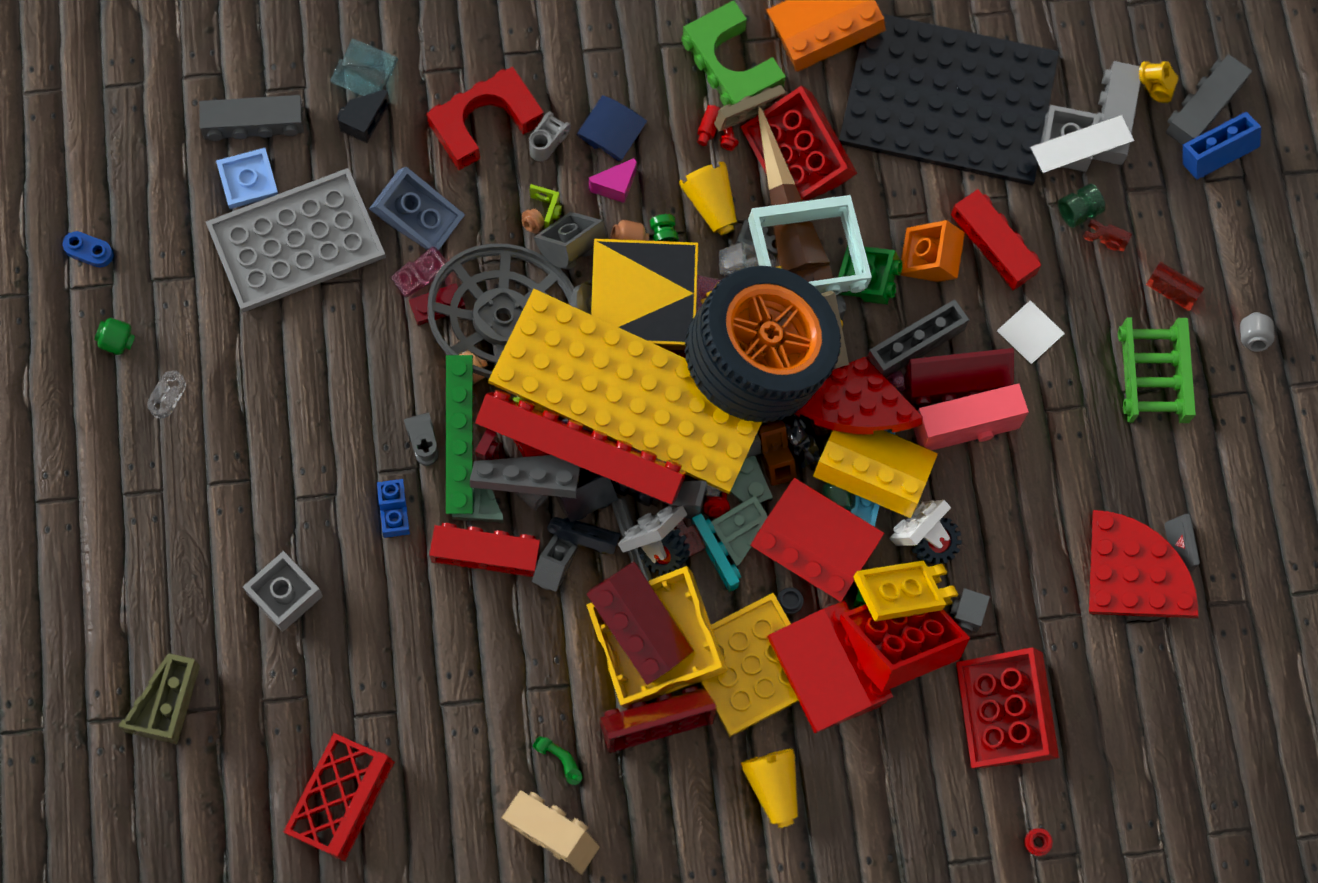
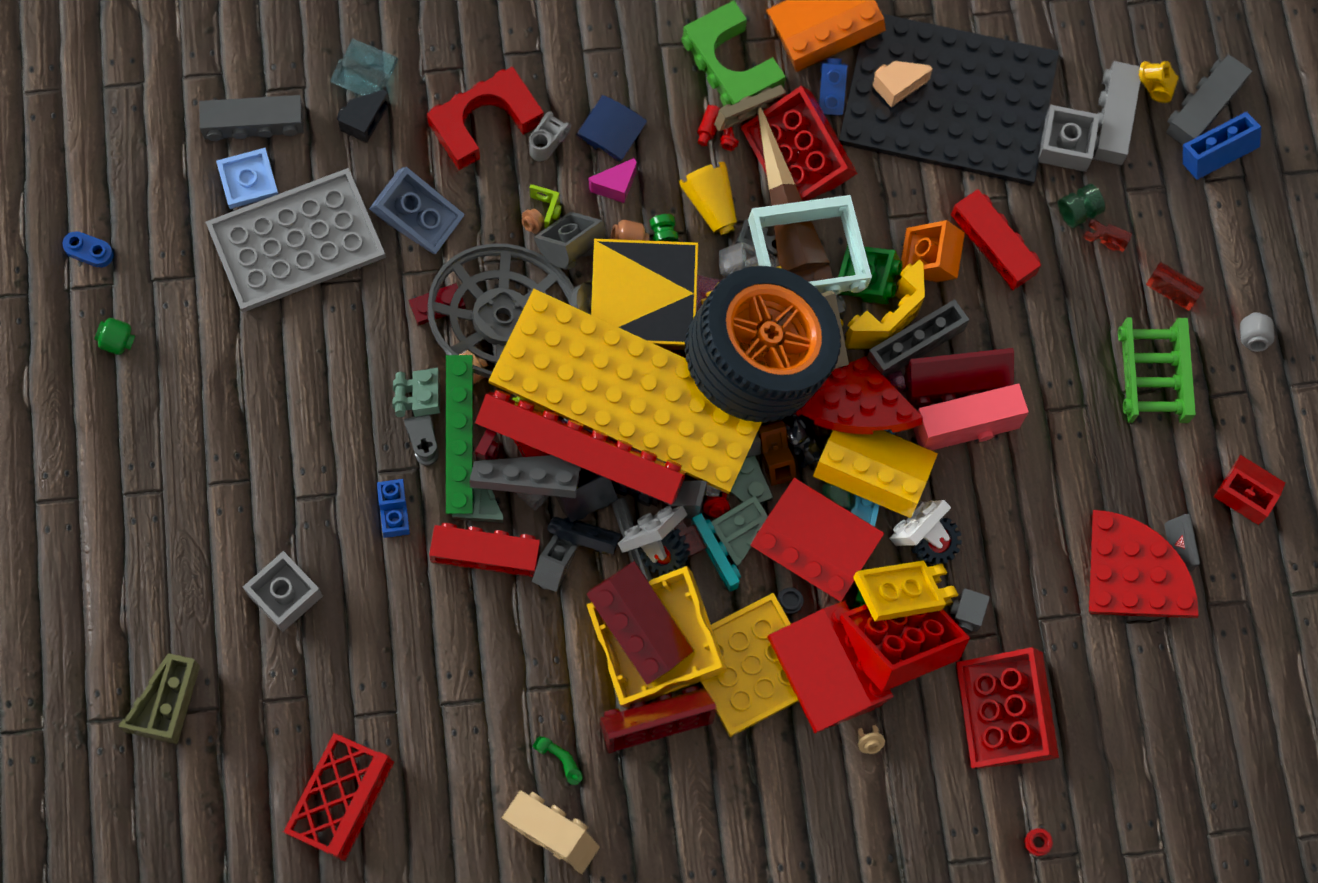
(161, 391): clear beam -> none
(420, 273): clear pink slope -> none
(424, 389): none -> sand green plate
(774, 785): yellow cone -> none
(832, 86): none -> blue bracket
(868, 332): none -> yellow slope
(871, 742): none -> tan plate
(900, 80): none -> light nougat slope
(1030, 332): white sticker -> none
(1082, 143): white sticker -> none
(1250, 490): none -> red slope

